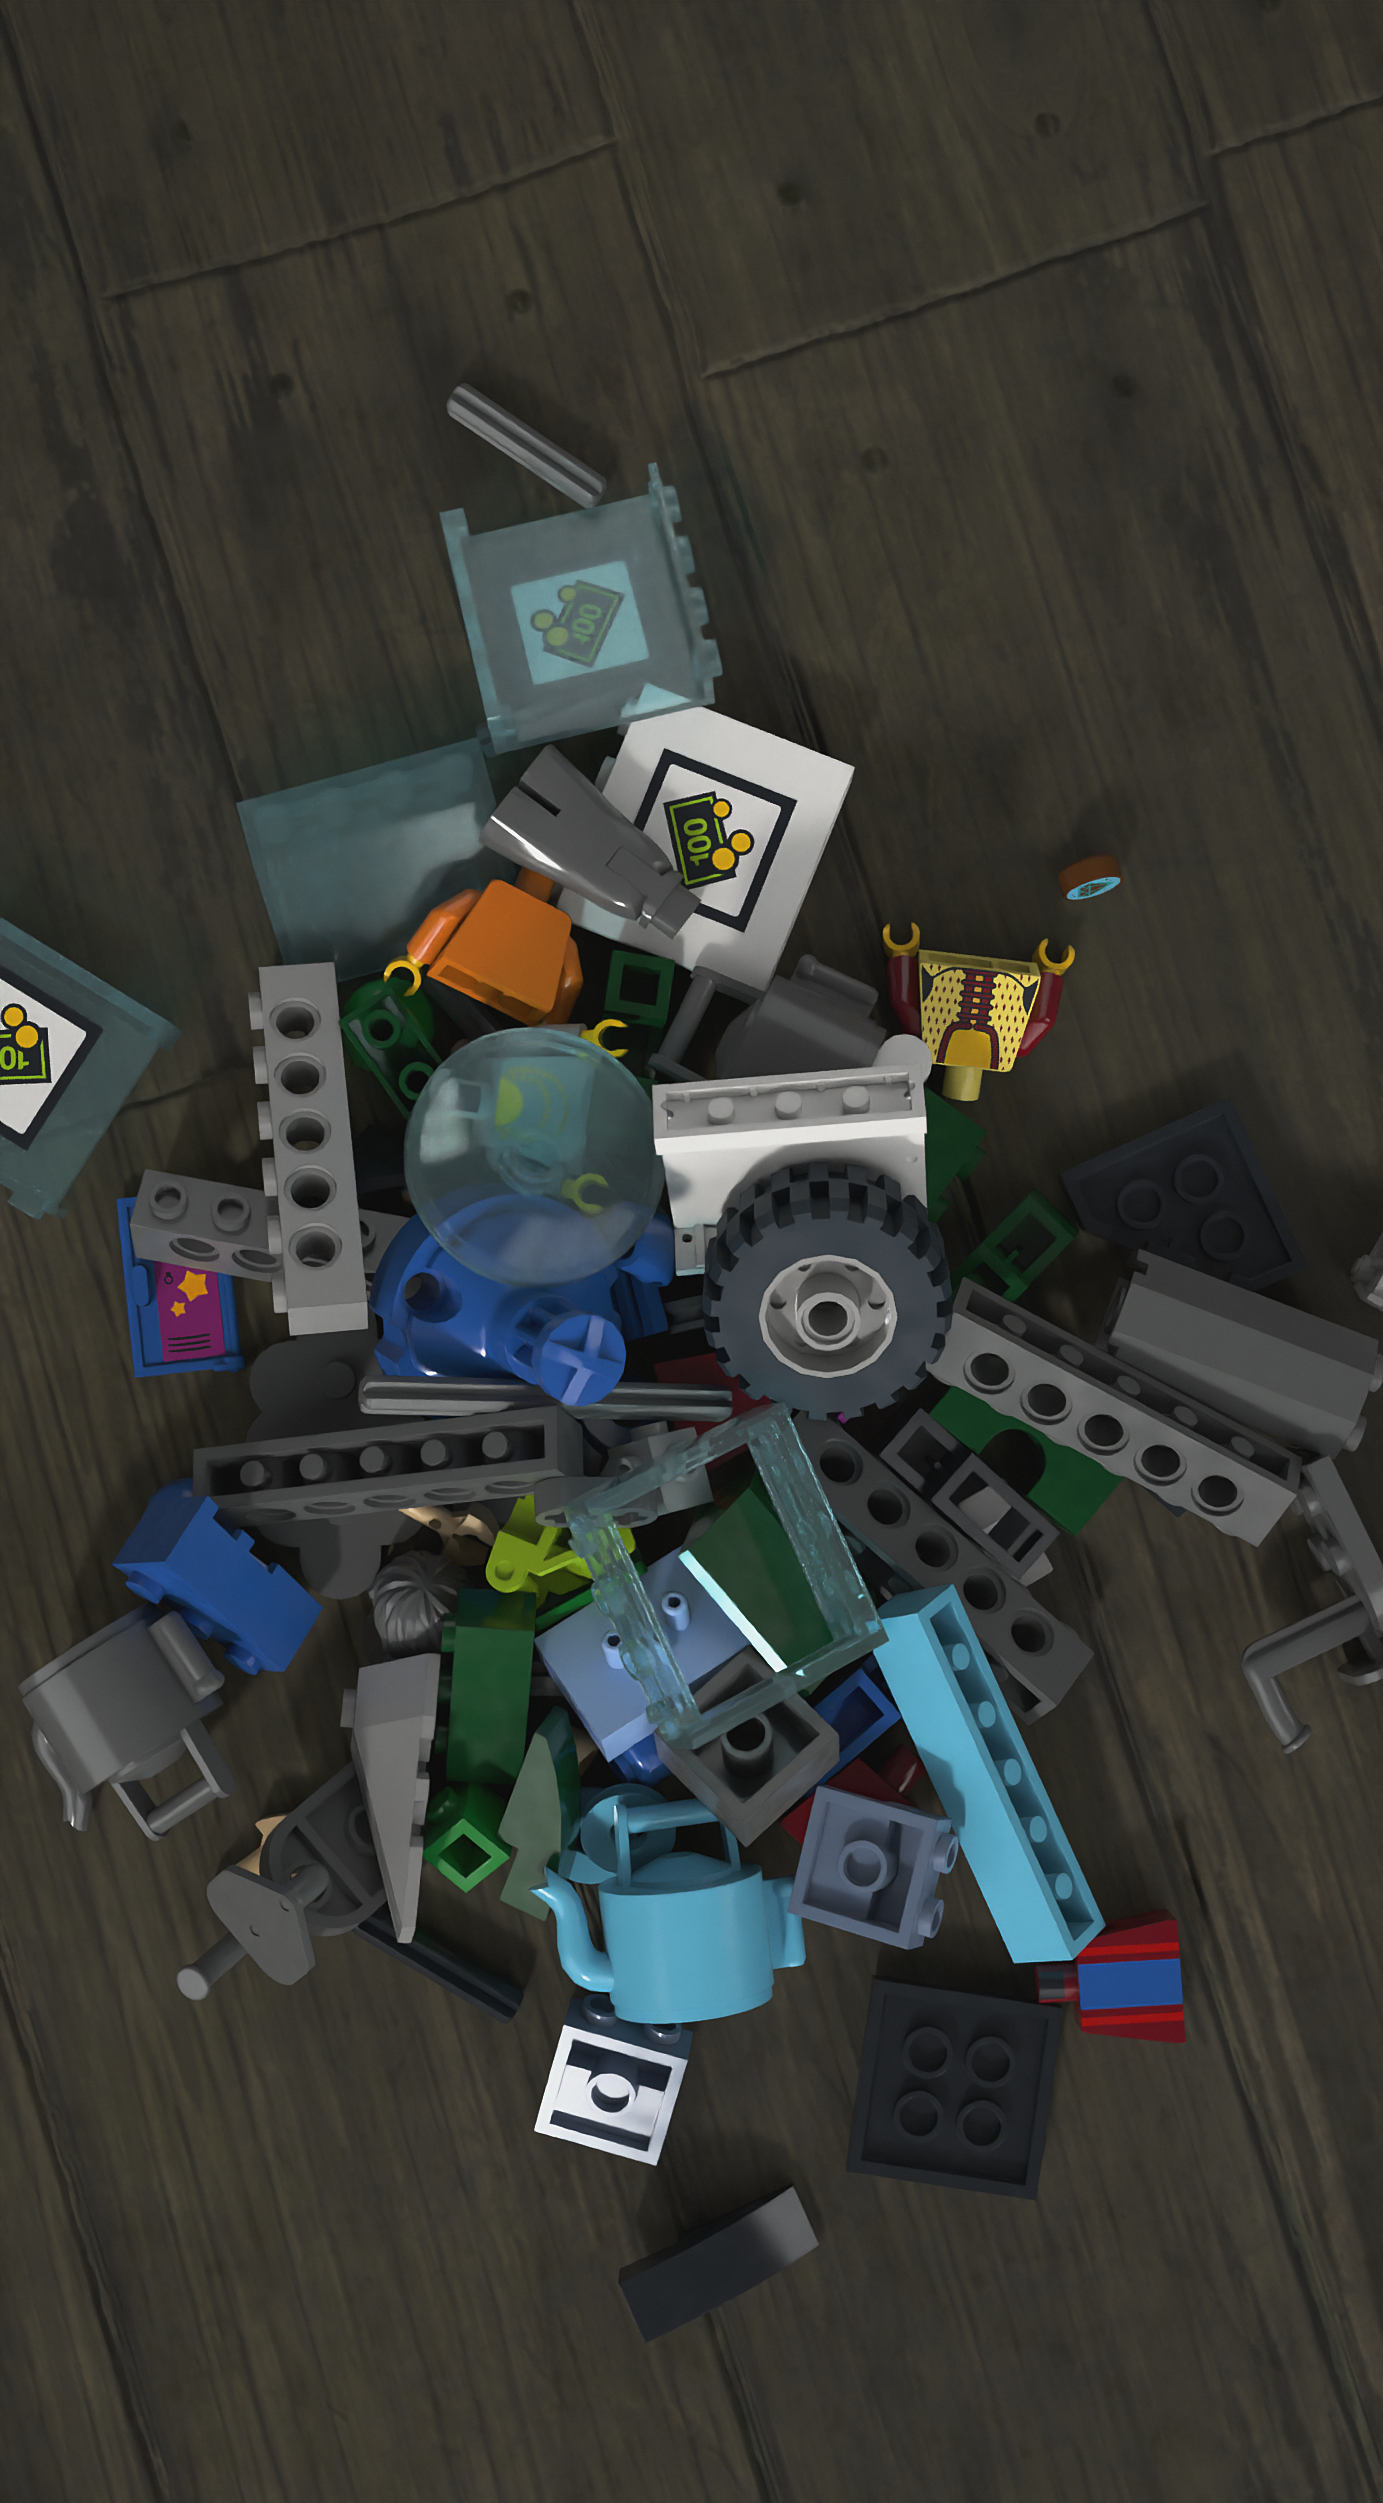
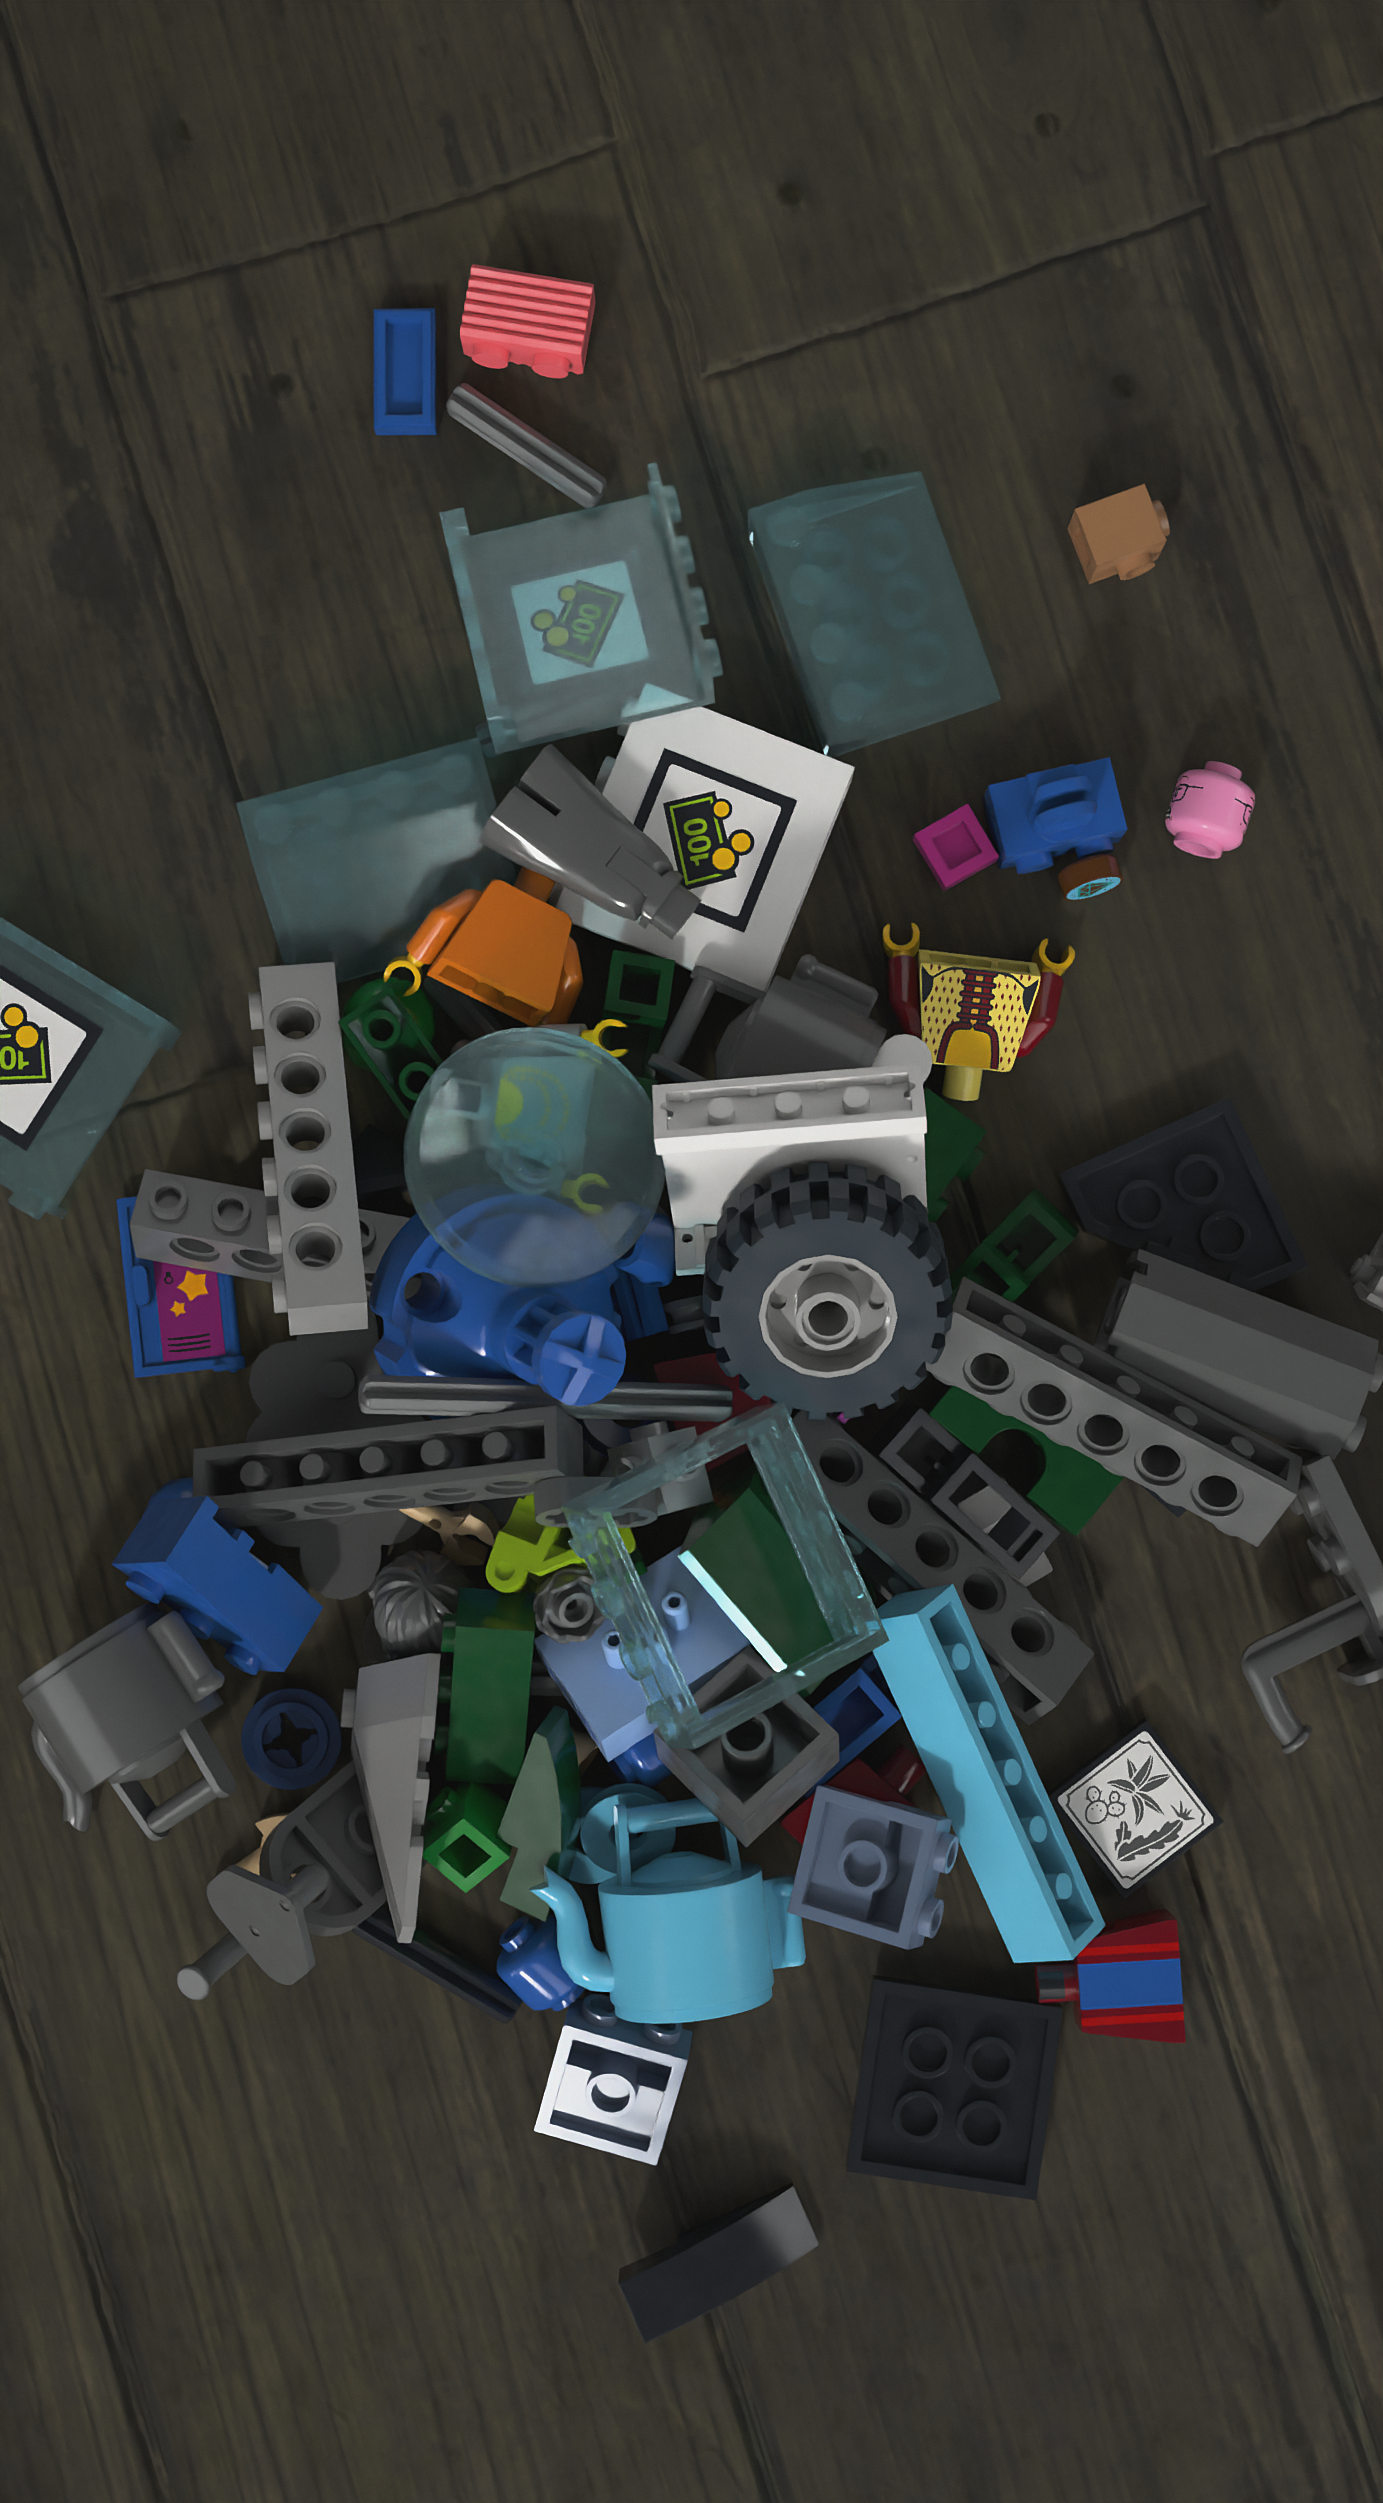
(279, 1765): none -> dark blue gear
(405, 371): none -> blue tile
(527, 321): none -> coral brick
(533, 1965): none -> blue head
(563, 1622): none -> dark grey plate
(870, 609): none -> clear light blue slope
(955, 847): none -> dark pink plate
(1055, 815): none -> blue brick
(1119, 534): none -> medium nougat brick
(1134, 1808): none -> tile
(1210, 810): none -> bright pink head

